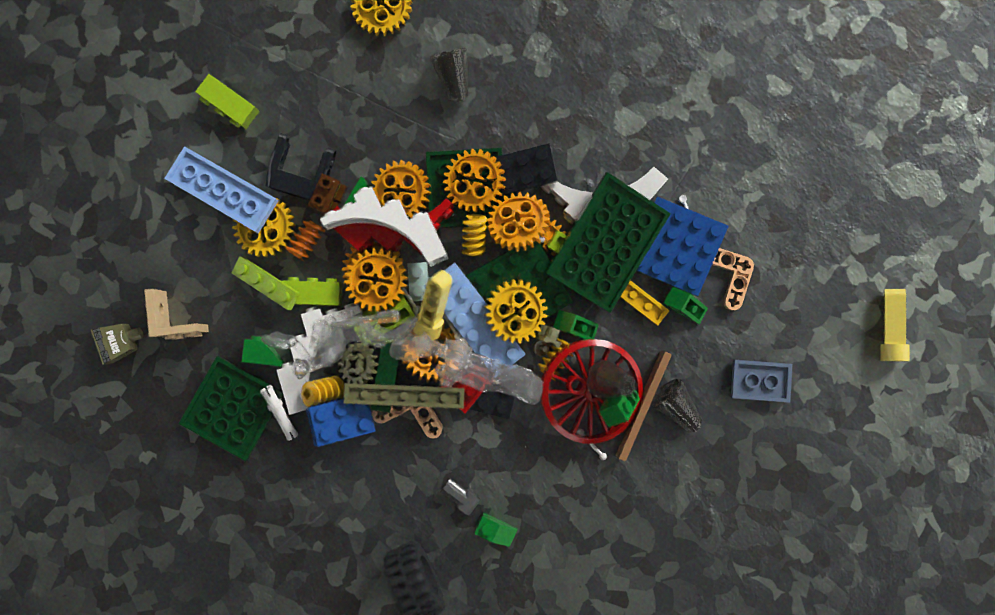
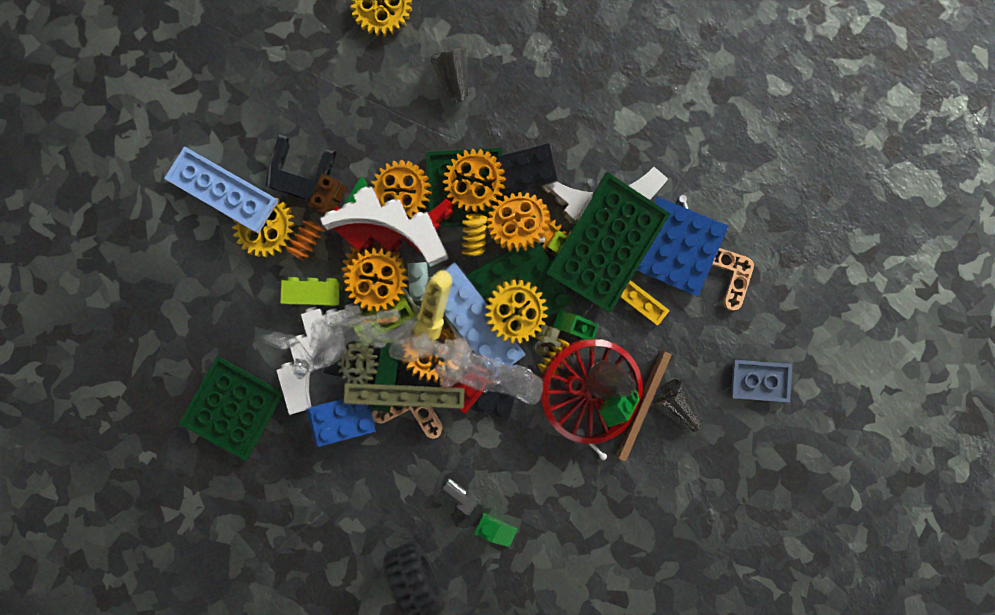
(116, 341): olive torso -> none
(159, 319): tan bracket -> none
(226, 102): lime brick -> none
(260, 353): green slope -> none
(265, 283): lime plate -> none
(277, 409): white pin -> none
(322, 390): yellow piece -> none
(685, 305): green slope -> none
(894, 327): light yellow beam -> none

